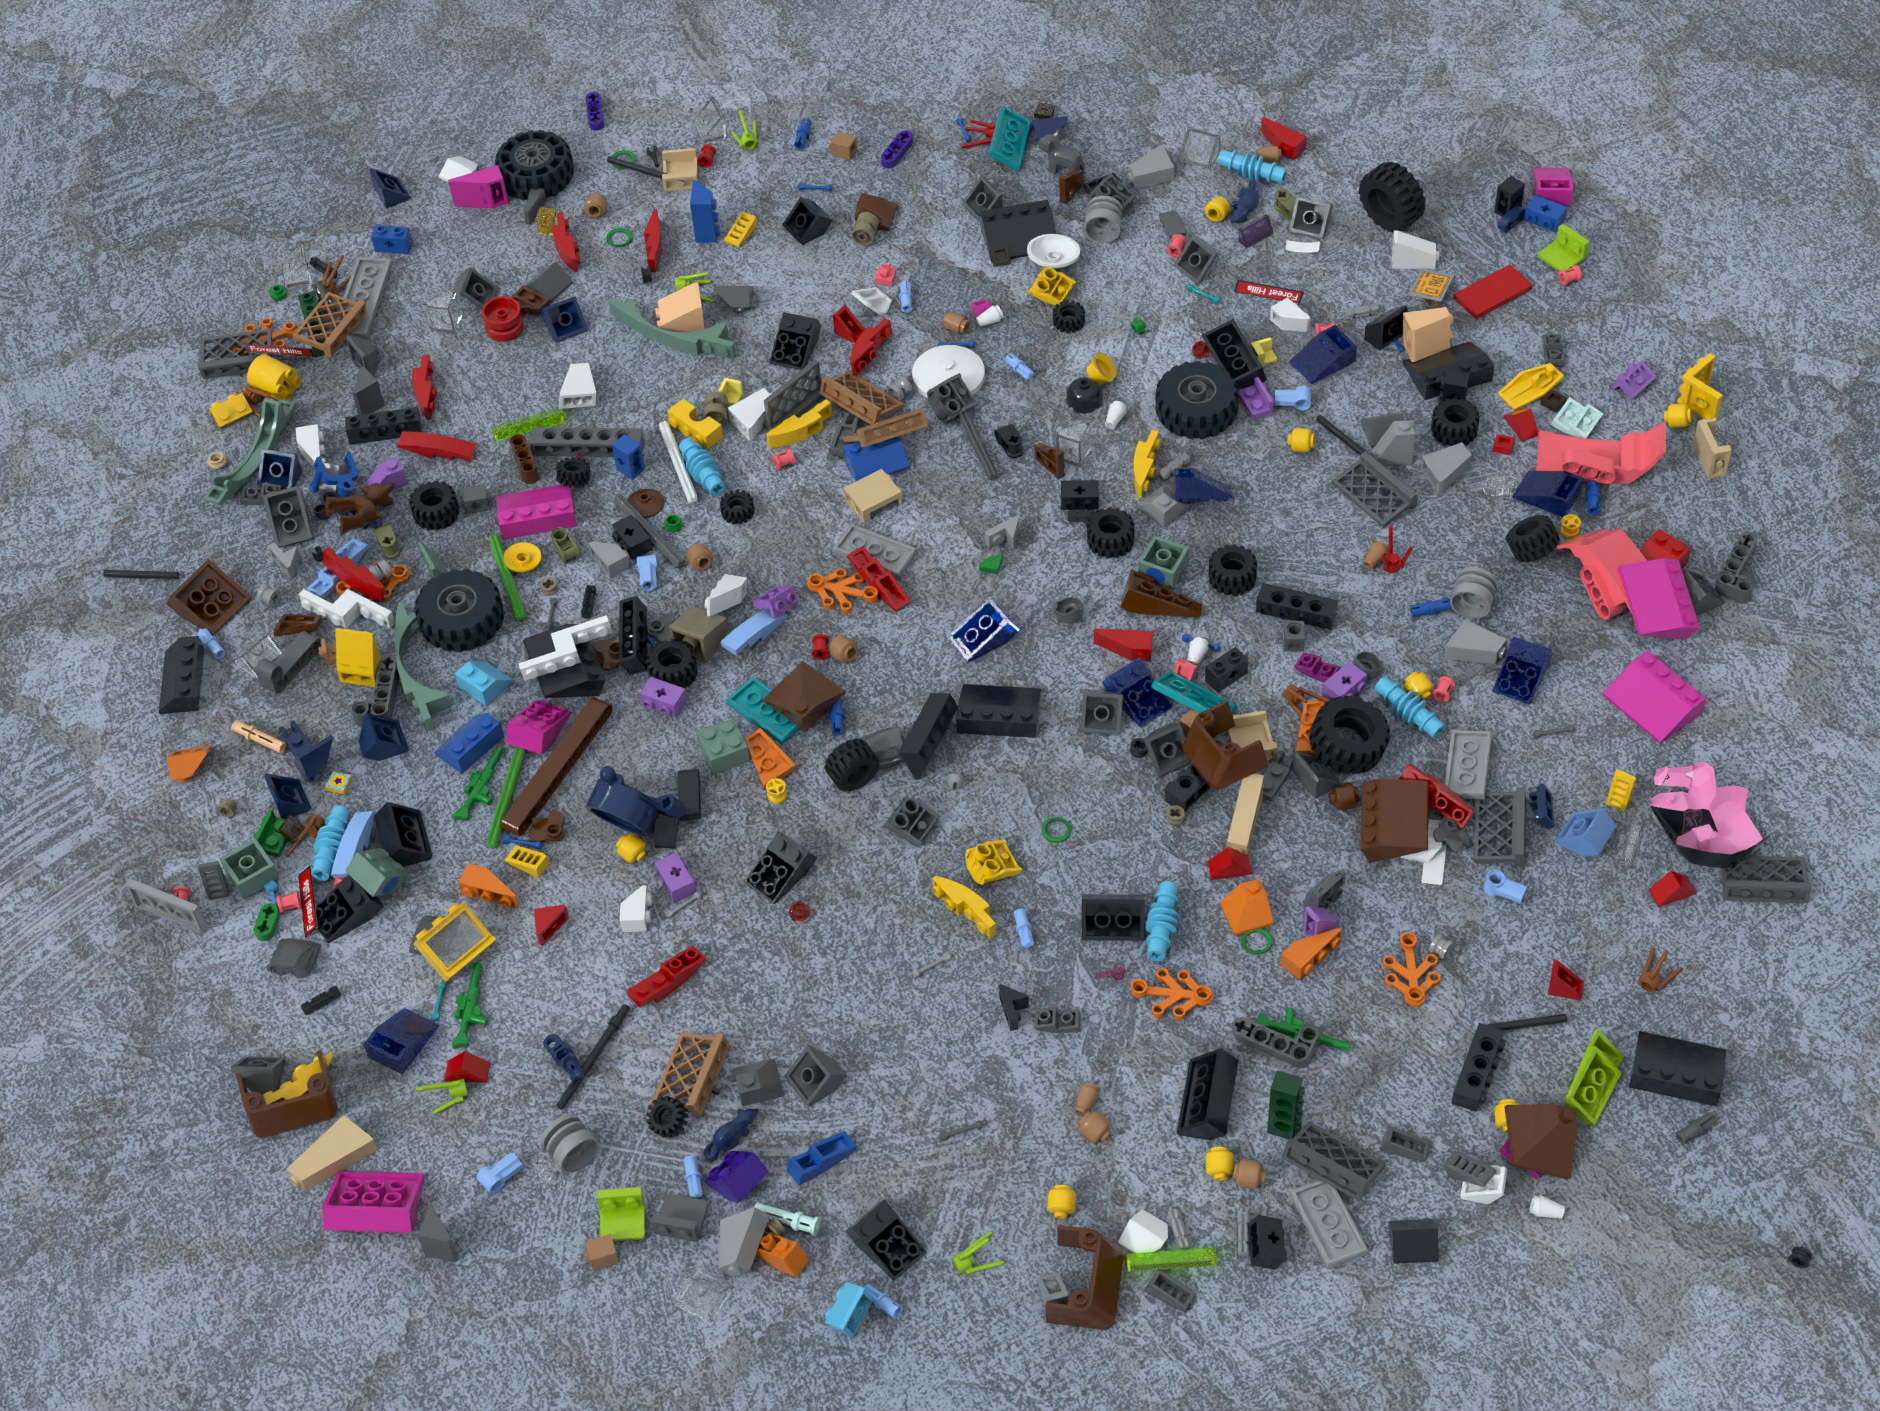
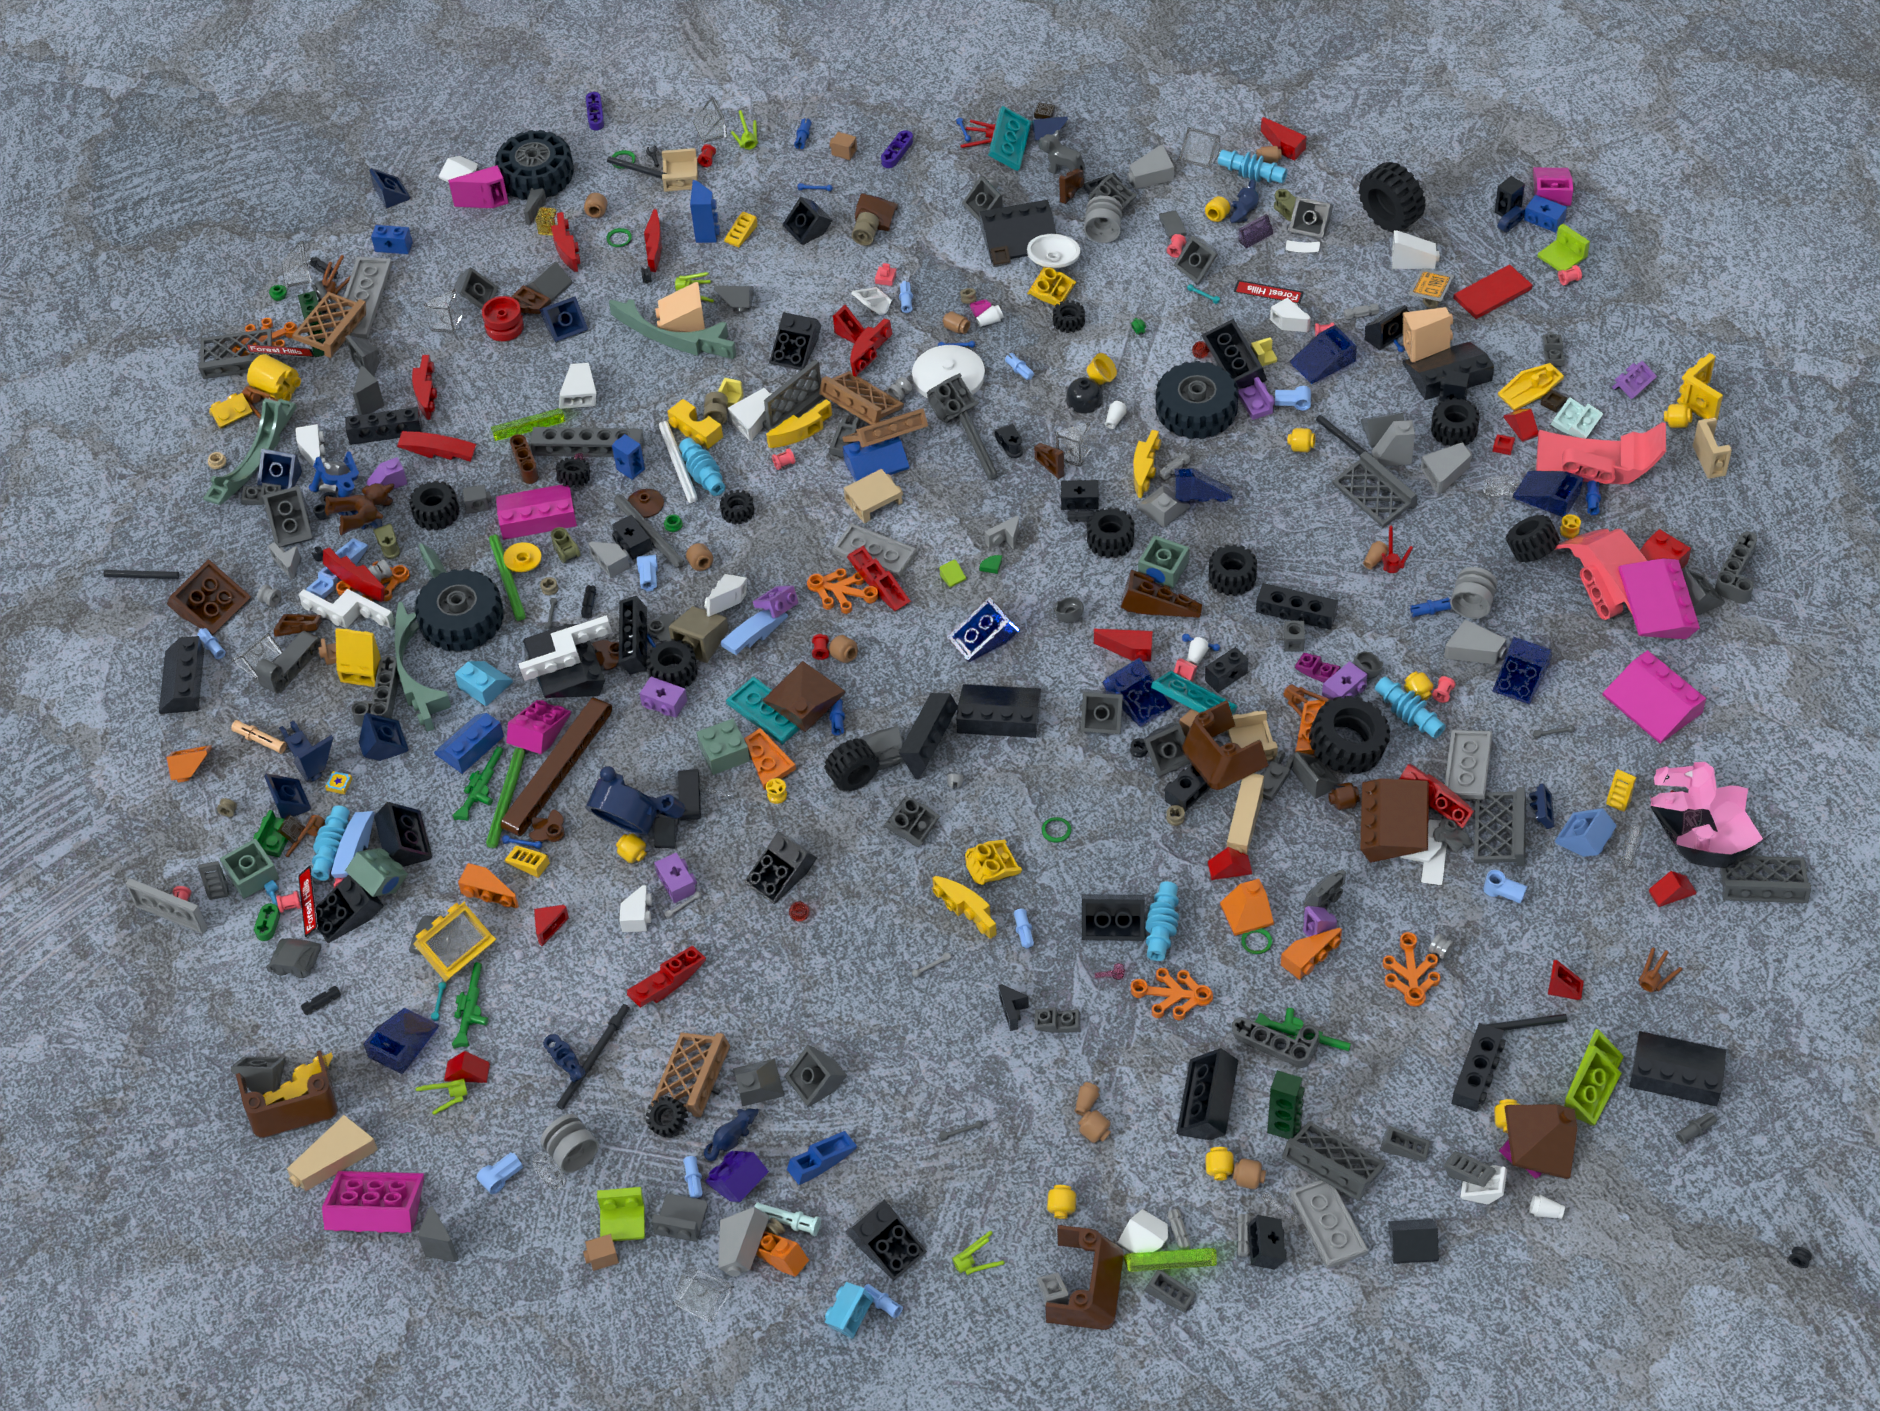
(952, 573): none -> lime slope
(968, 295): none -> dark tan bush

